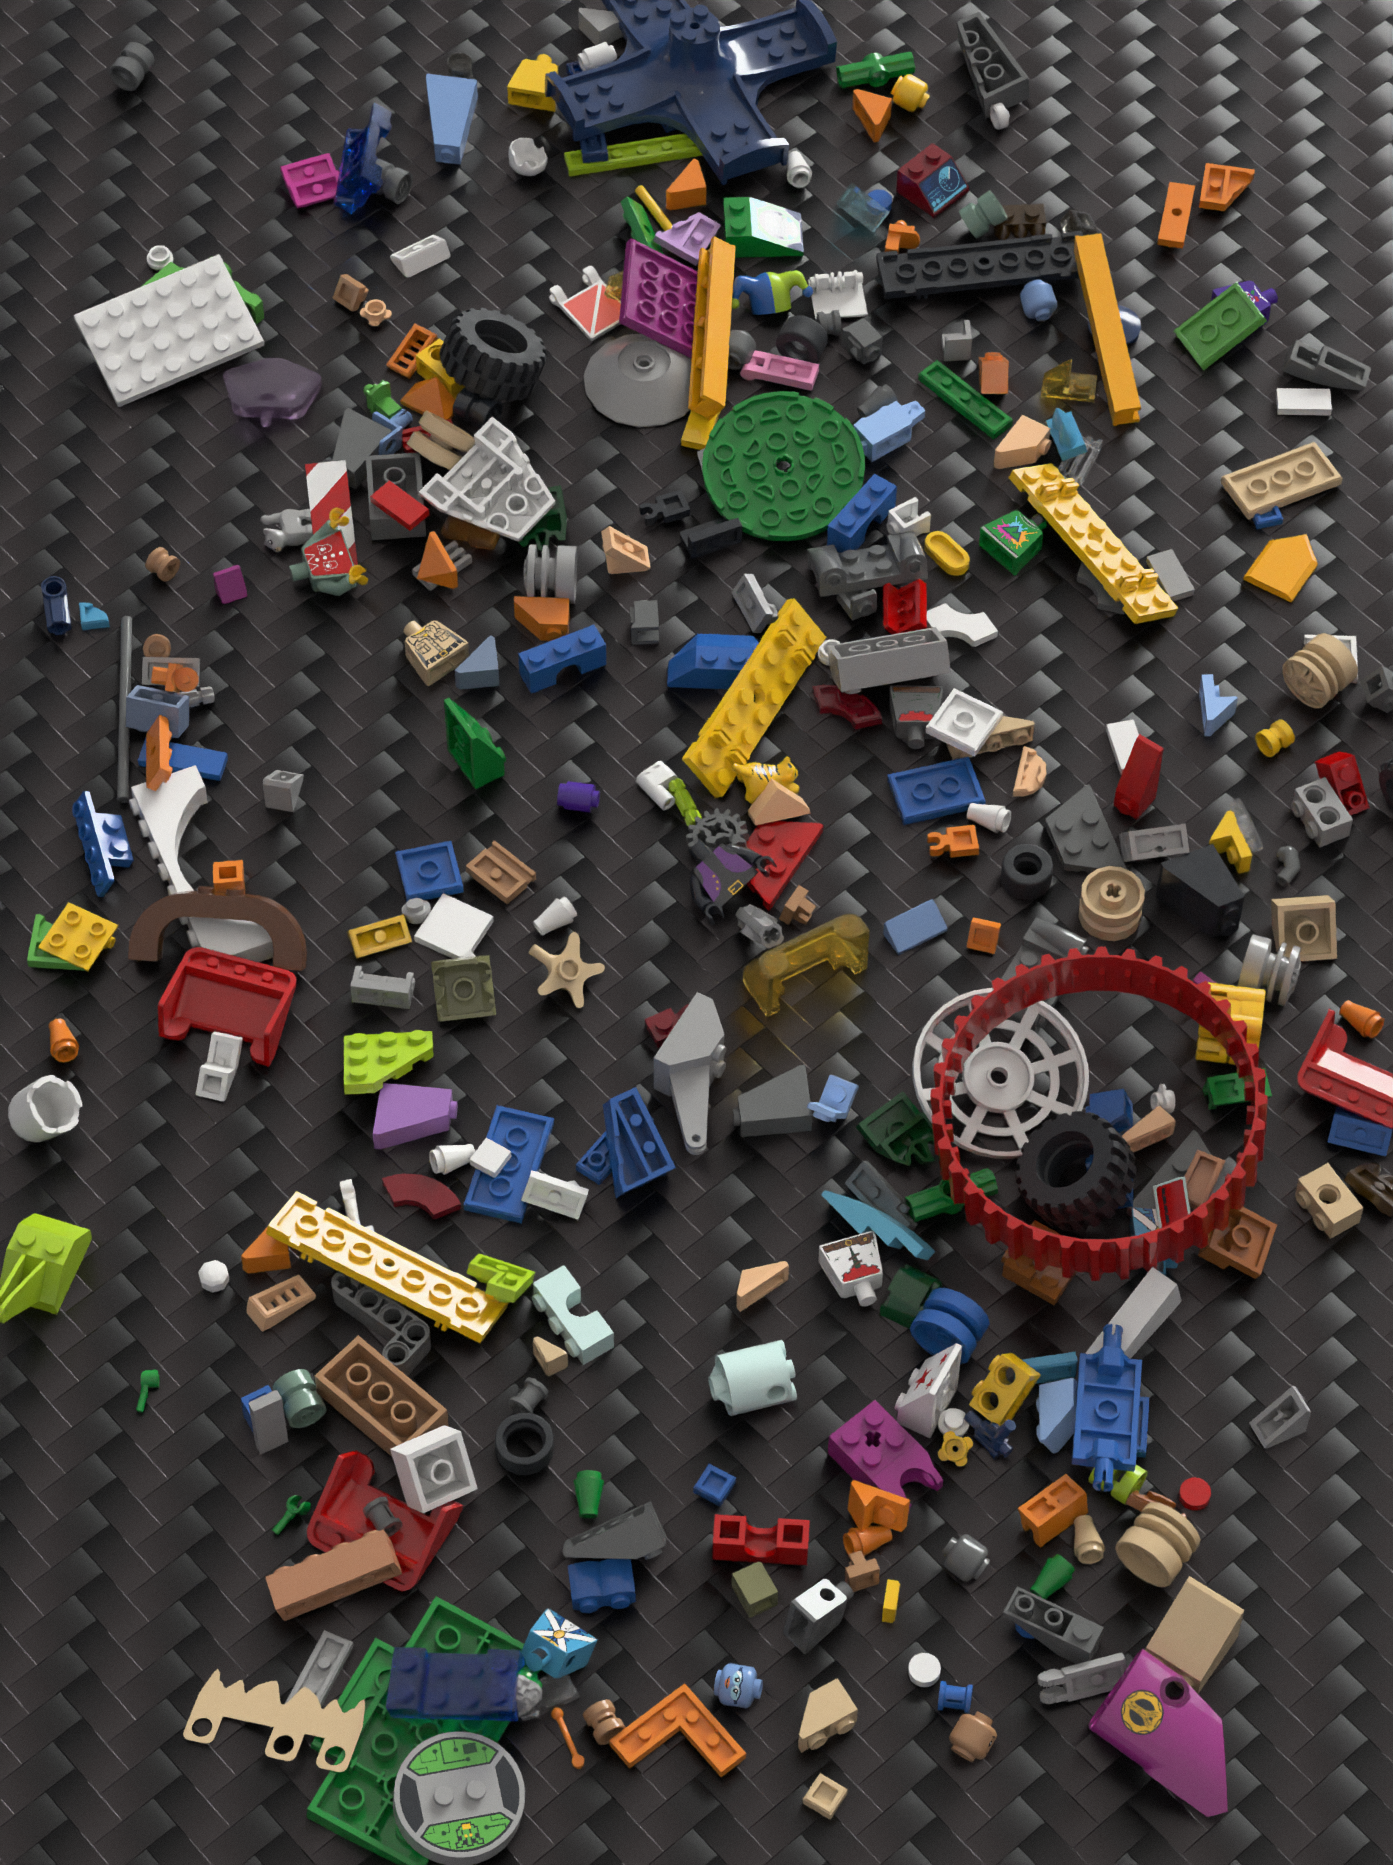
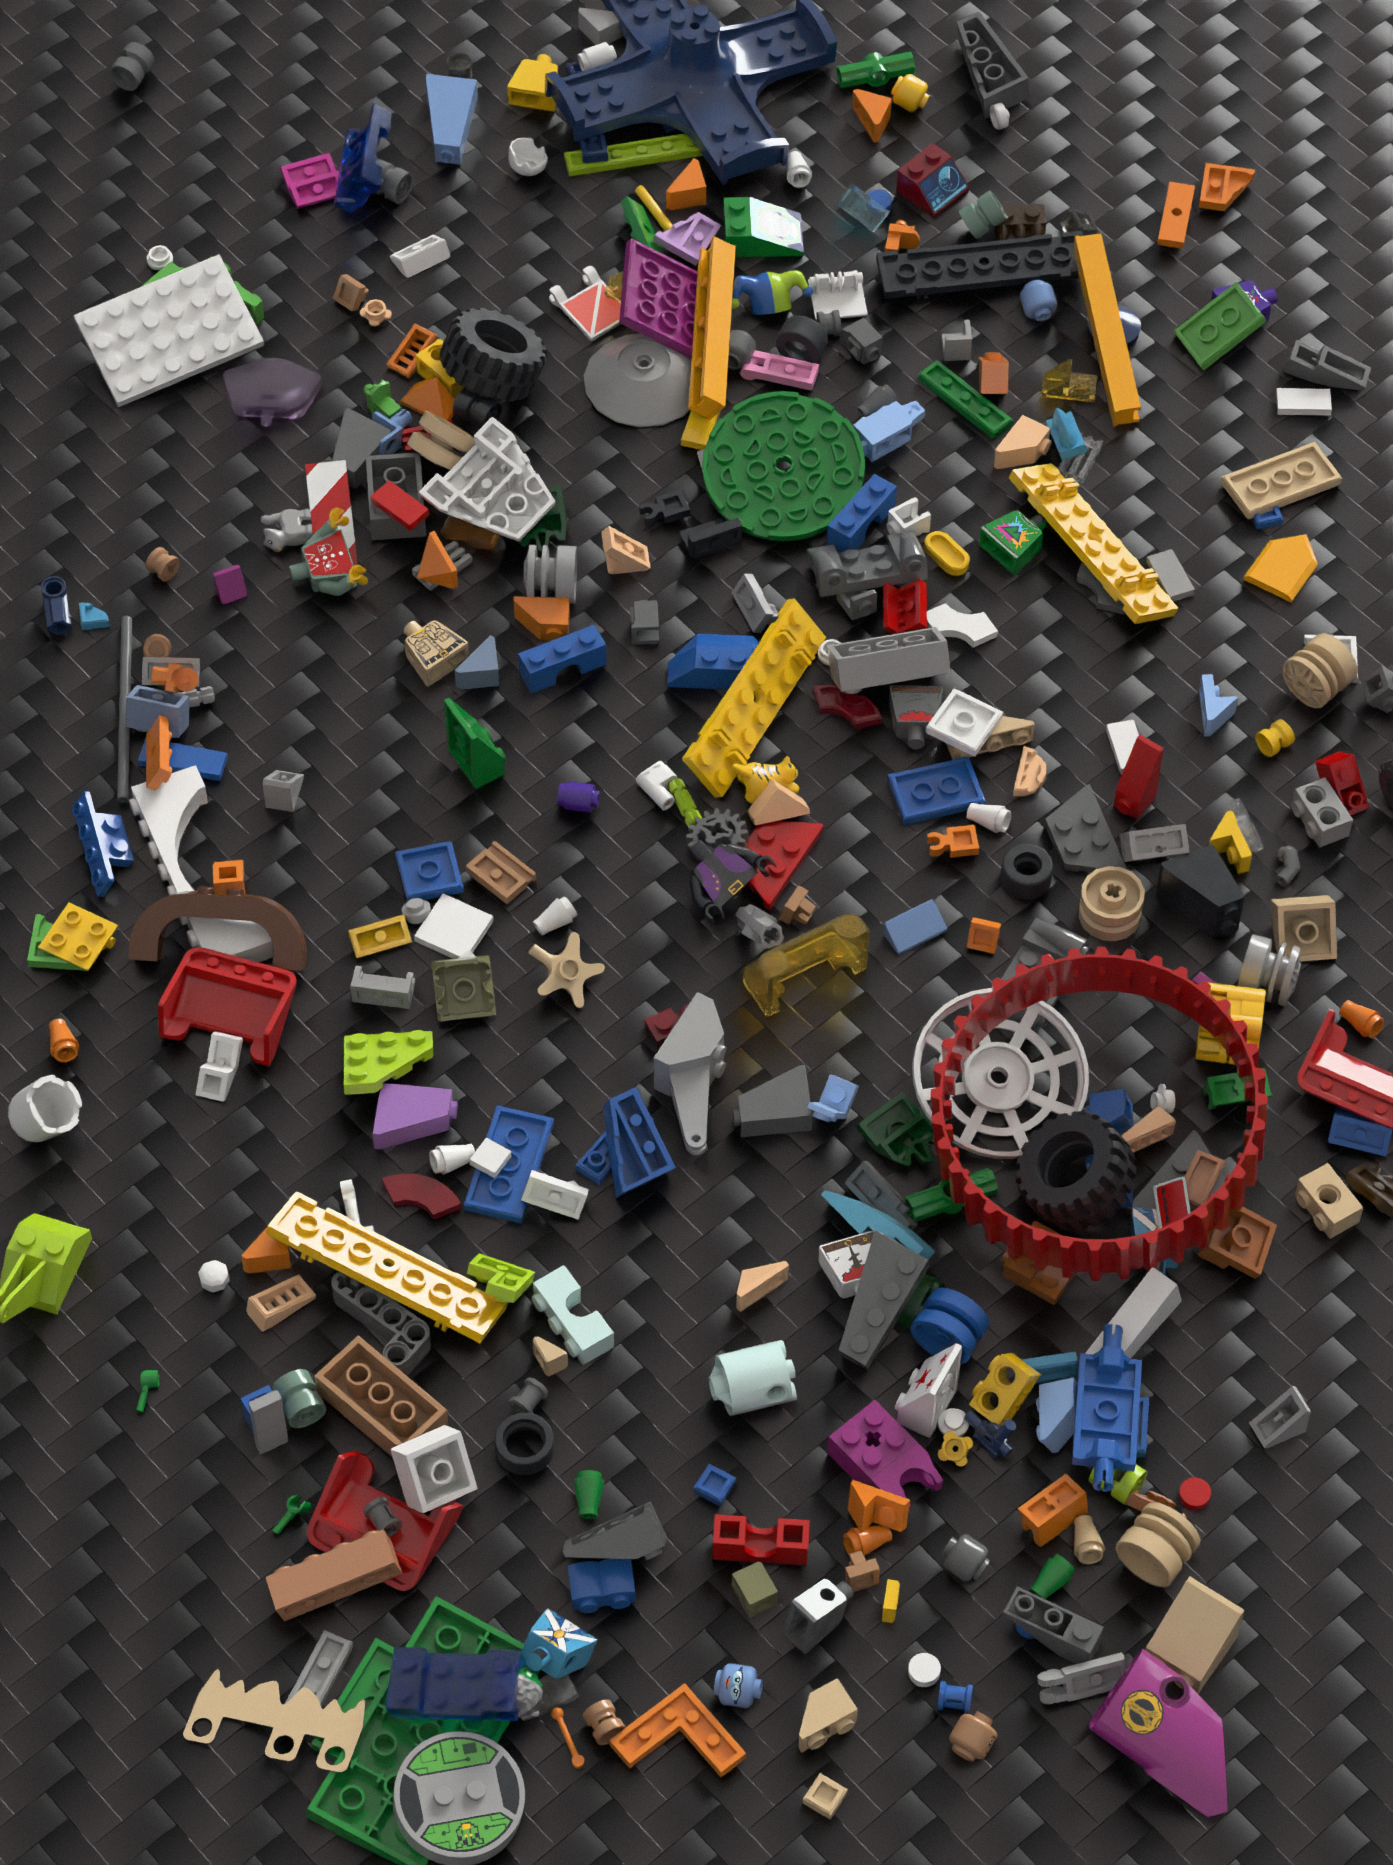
(882, 1294): none -> dark grey wedge

